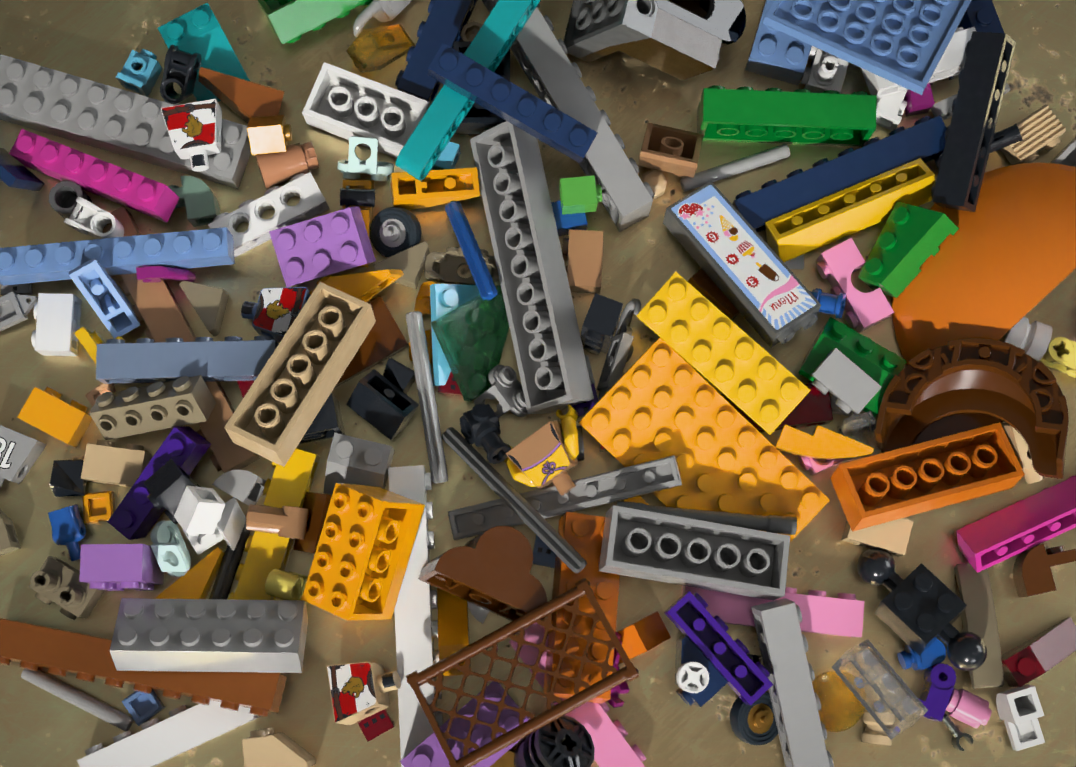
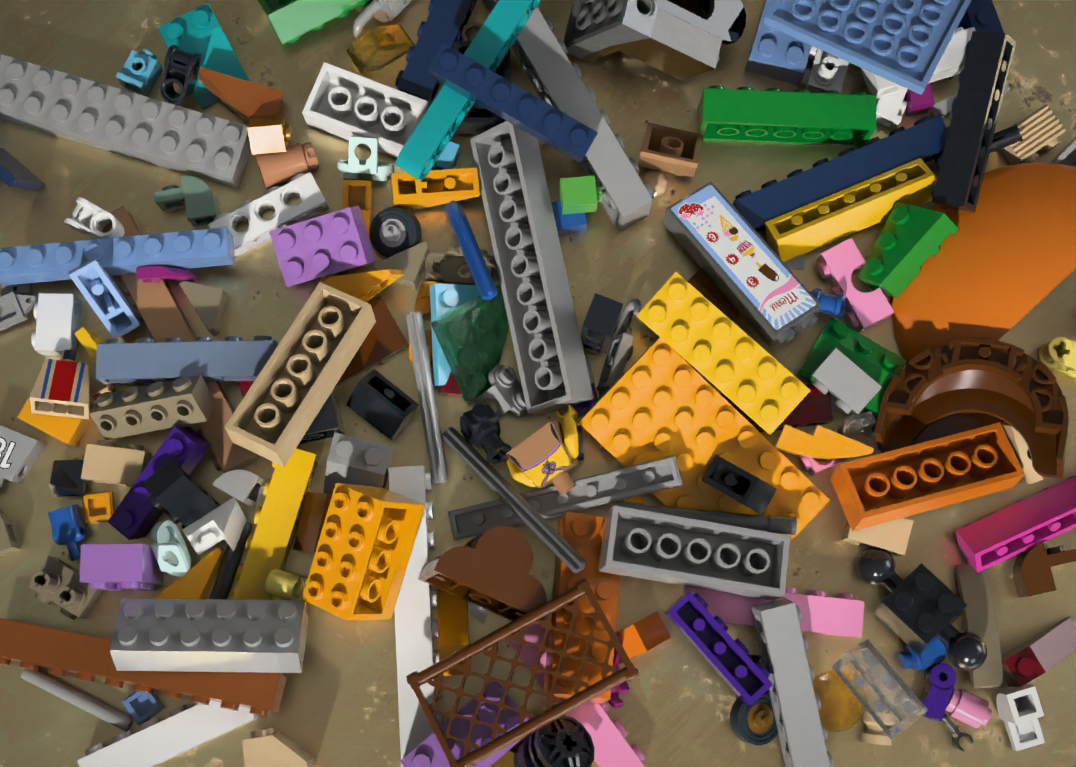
(62, 388): none -> torso
(64, 196): dark grey piece -> none
(95, 175): dark pink brick -> none
(195, 131): torso -> none
(199, 510): white brick -> none
(275, 310): torso -> none
(284, 521): medium nougat piece -> none
(357, 197): black pin -> none
(360, 690): torso -> none
(376, 724): dark red tile -> none
(399, 375): black slope -> none
(543, 554): medium blue tile -> none
(584, 260): medium nougat brick -> none
(688, 652): dark blue slope -> none
(695, 680): white wheel -> none
(735, 167): light grey piece -> none
(739, 484): none -> black slope
(1031, 337): white wheel -> none

